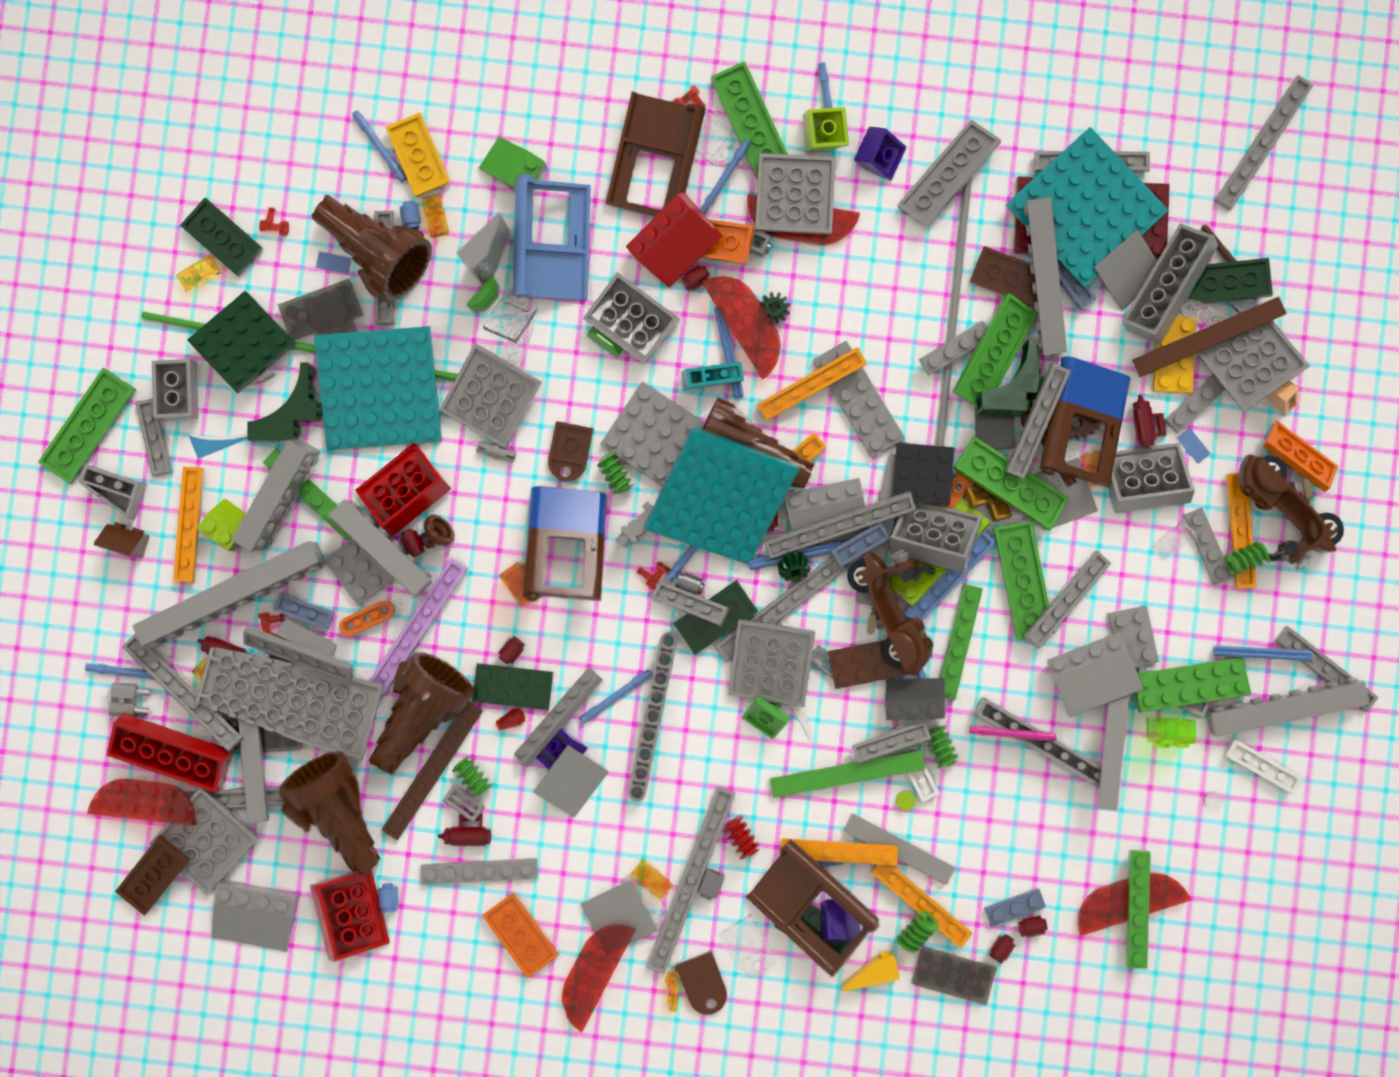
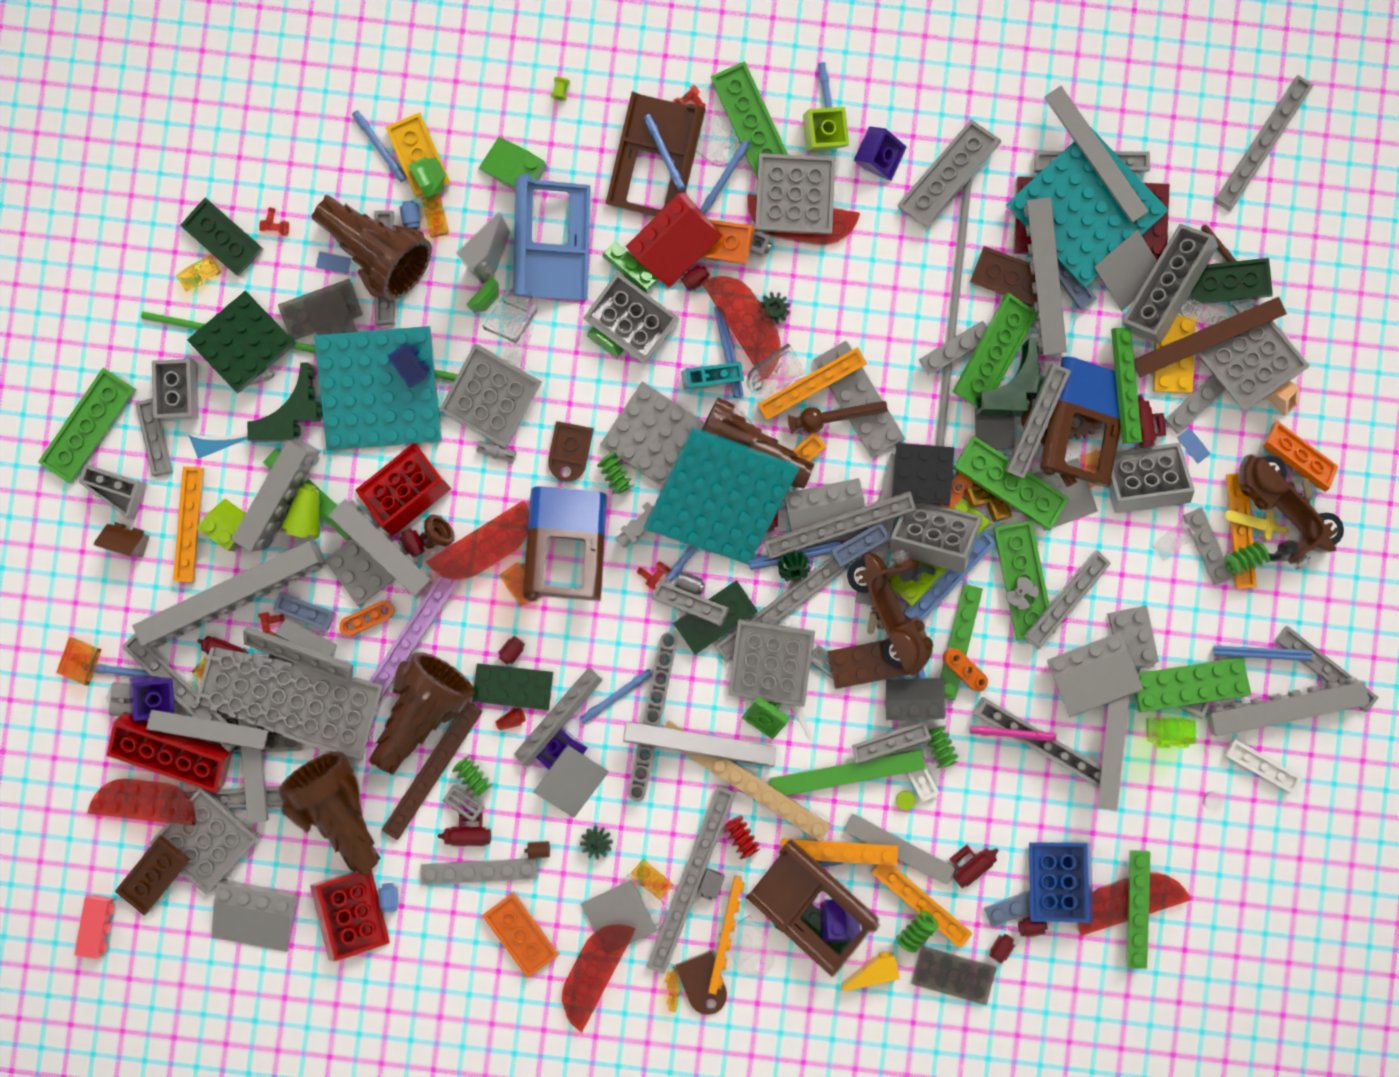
(78, 660): none -> clear orange plate
(94, 926): none -> coral brick
(150, 694): none -> dark purple slope
(207, 730): none -> light grey tile
(304, 513): none -> lime cone
(409, 364): none -> clear blue brick
(428, 176): none -> bright green slope
(483, 546): none -> clear red plate
(538, 849): none -> reddish brown piece
(560, 88): none -> lime bush
(601, 837): none -> dark green gear
(629, 266): none -> bright green plate
(654, 131): none -> medium blue piece
(699, 744): none -> tile
(724, 942): none -> light orange plate
(762, 792): none -> tan plate
(775, 372): none -> clear tile
(813, 420): none -> reddish brown piece
(959, 668): none -> orange plate
(974, 867): none -> dark red piece
(1024, 586): none -> light grey piece
(1060, 882): none -> blue slope
(1096, 154): none -> light grey tile
(1126, 385): none -> bright green plate
(1267, 525): none -> light yellow sword

